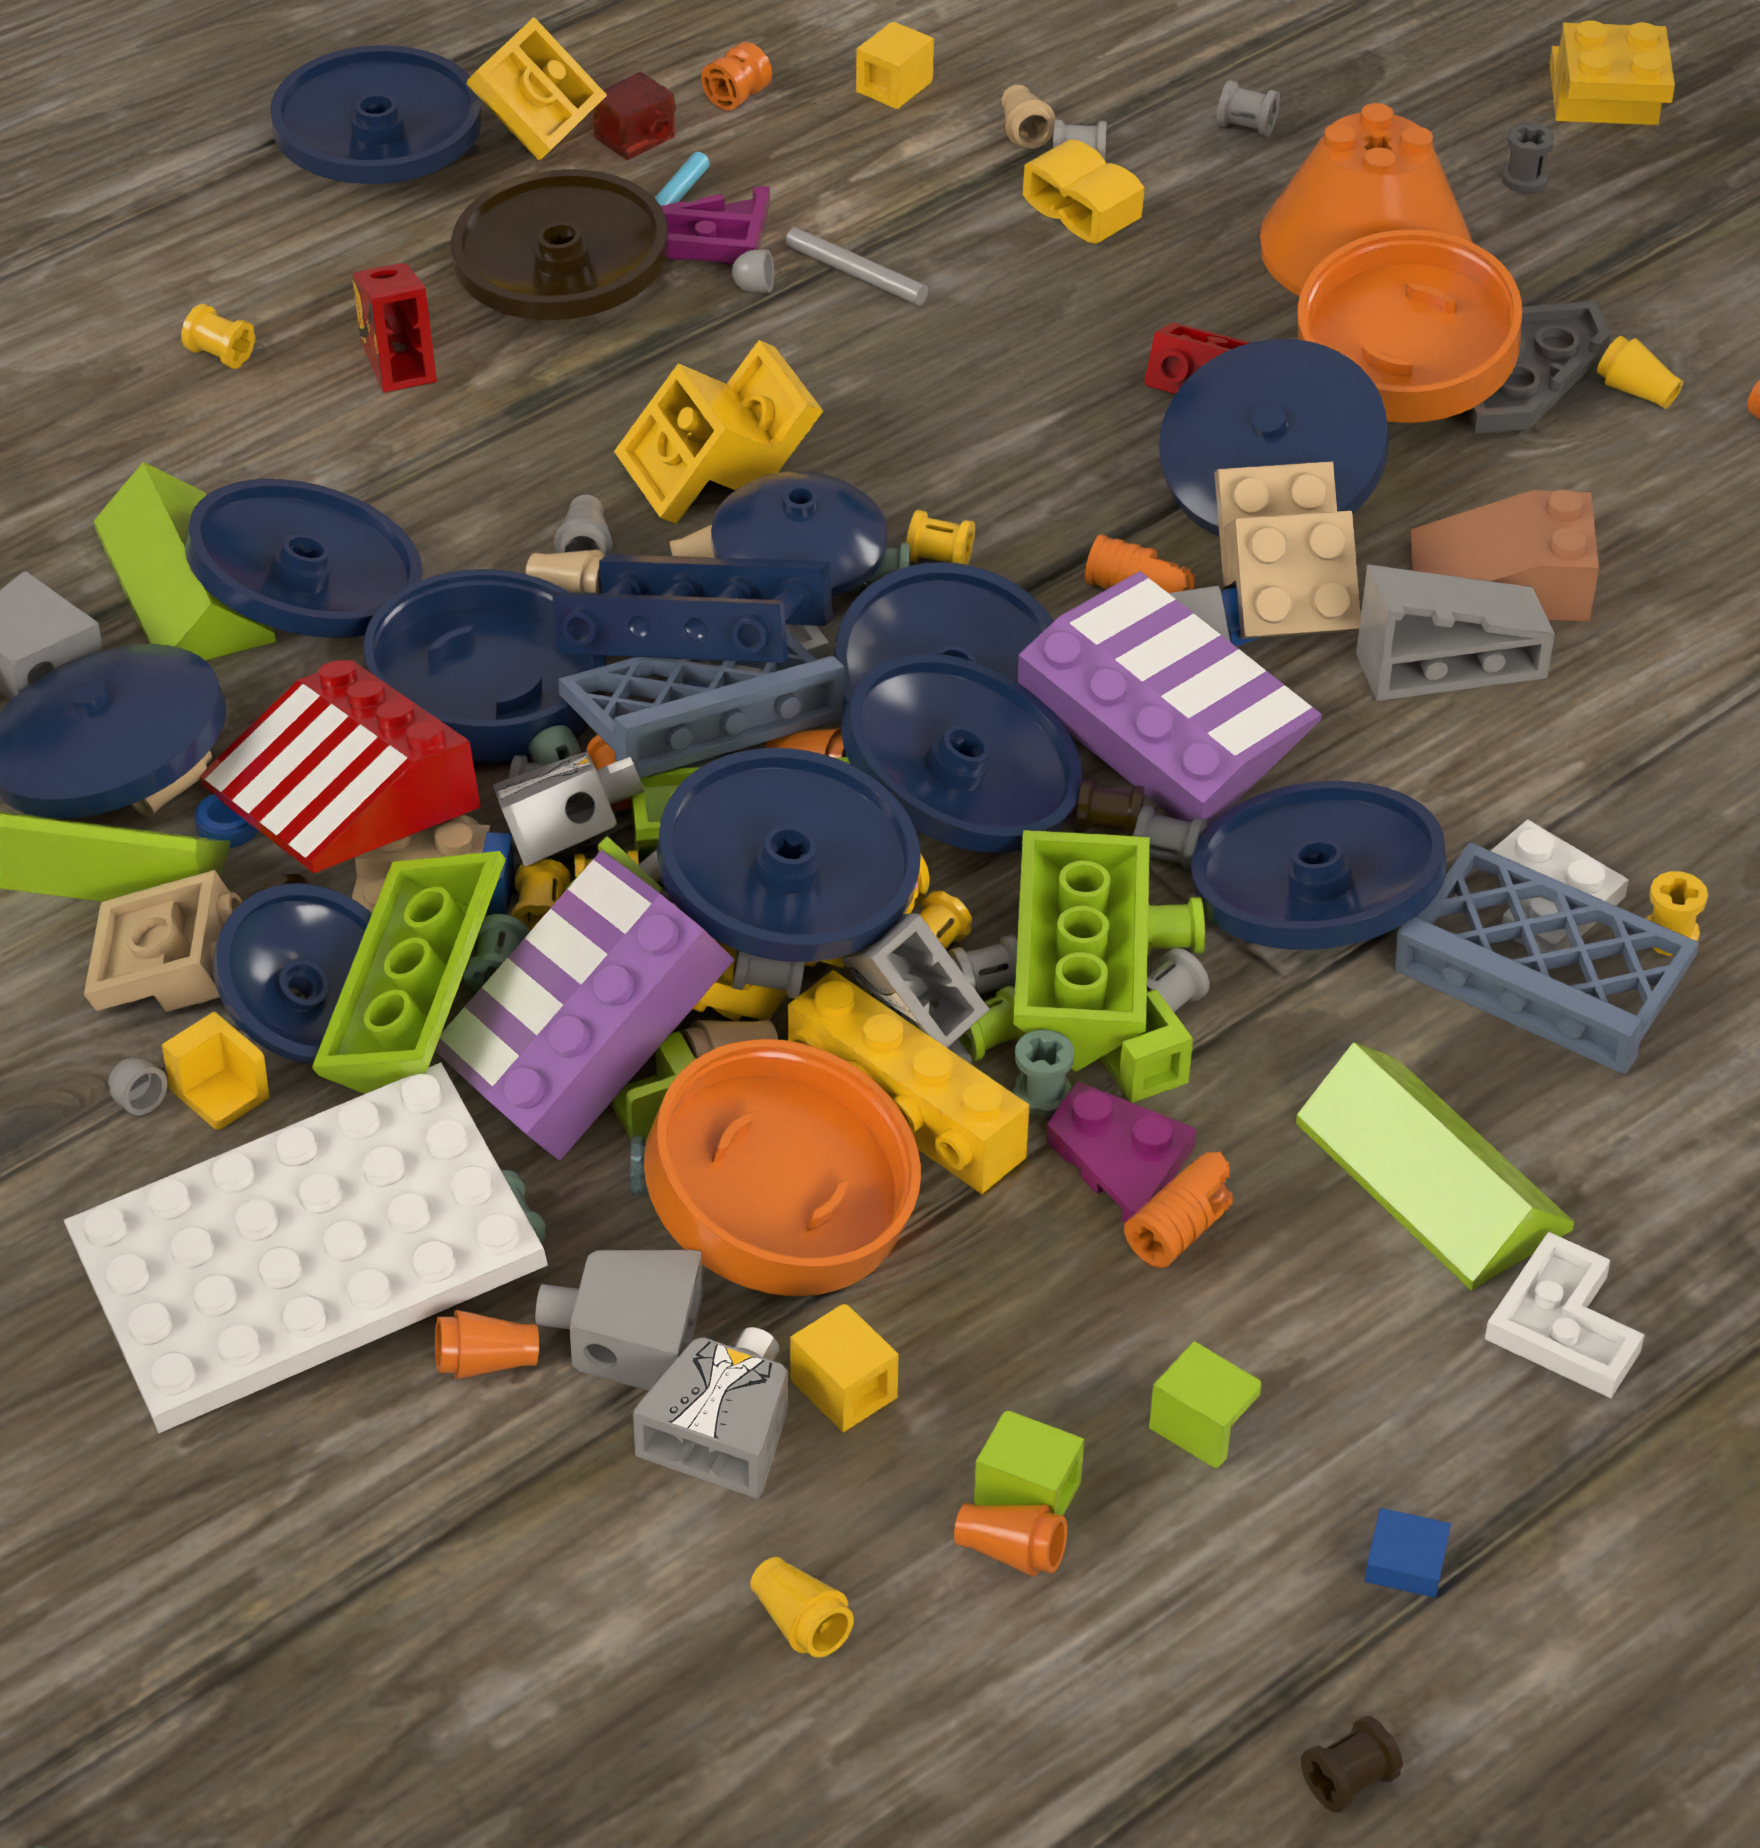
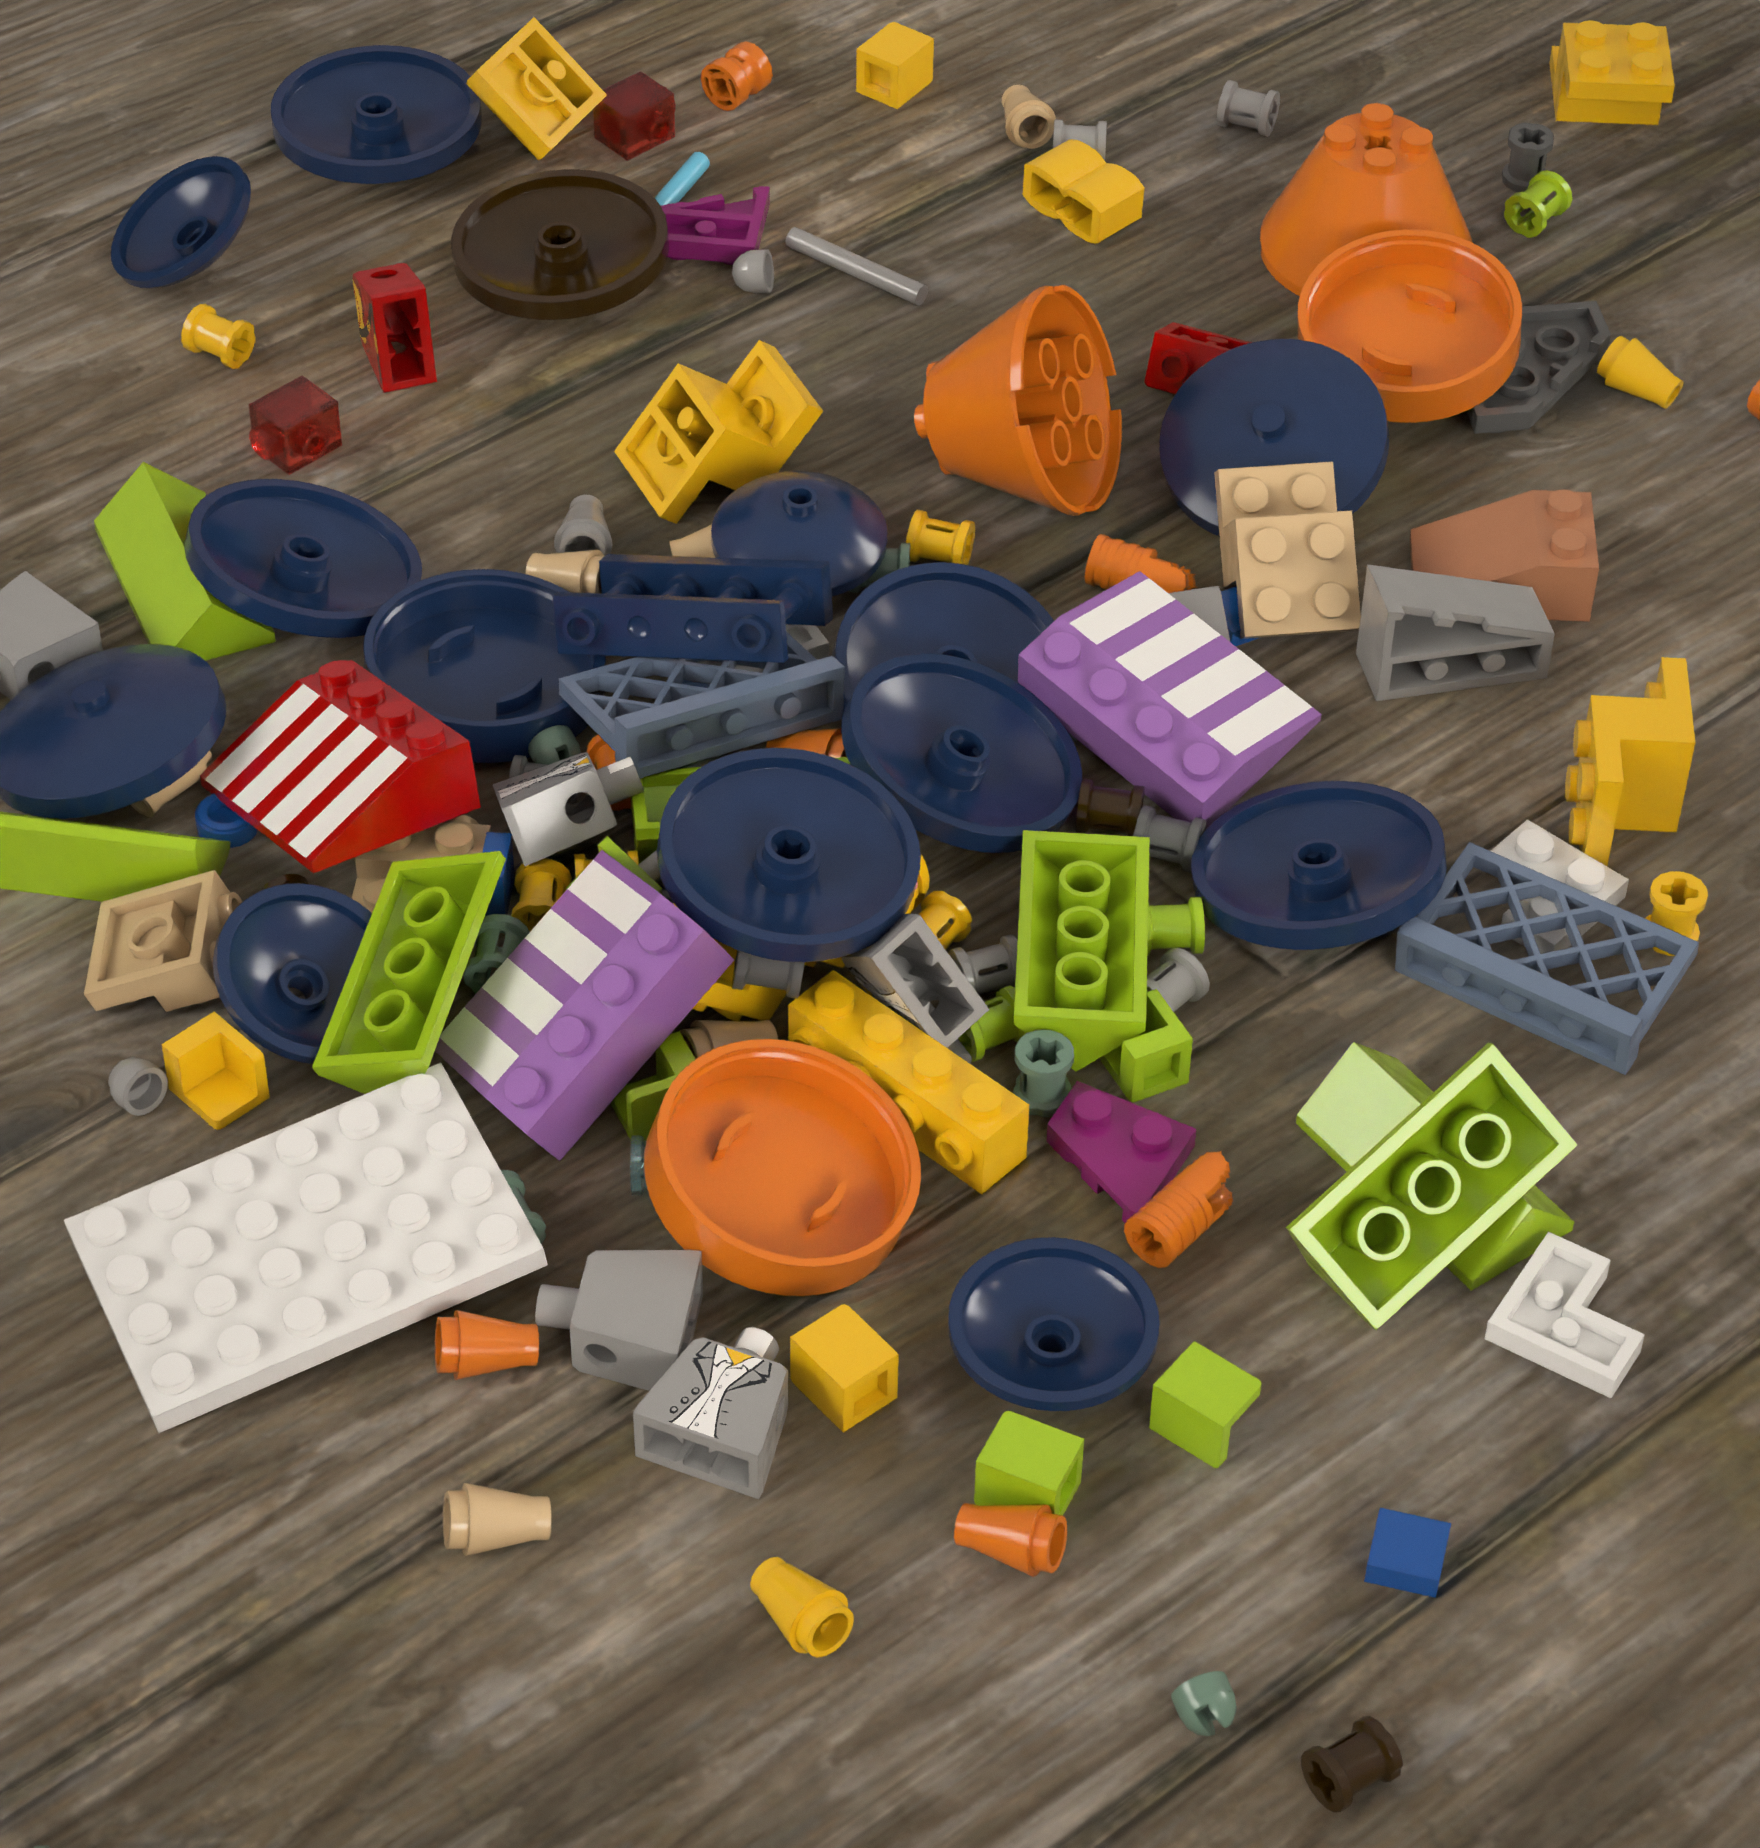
(181, 223): none -> dark blue dish
(295, 425): none -> clear red brick
(491, 1519): none -> tan cone
(1029, 405): none -> orange cone
(1057, 1300): none -> dark blue dish
(1205, 1700): none -> sand green hinge
(1430, 1187): none -> lime slope
(1538, 189): none -> lime bush
(1631, 762): none -> yellow bracket

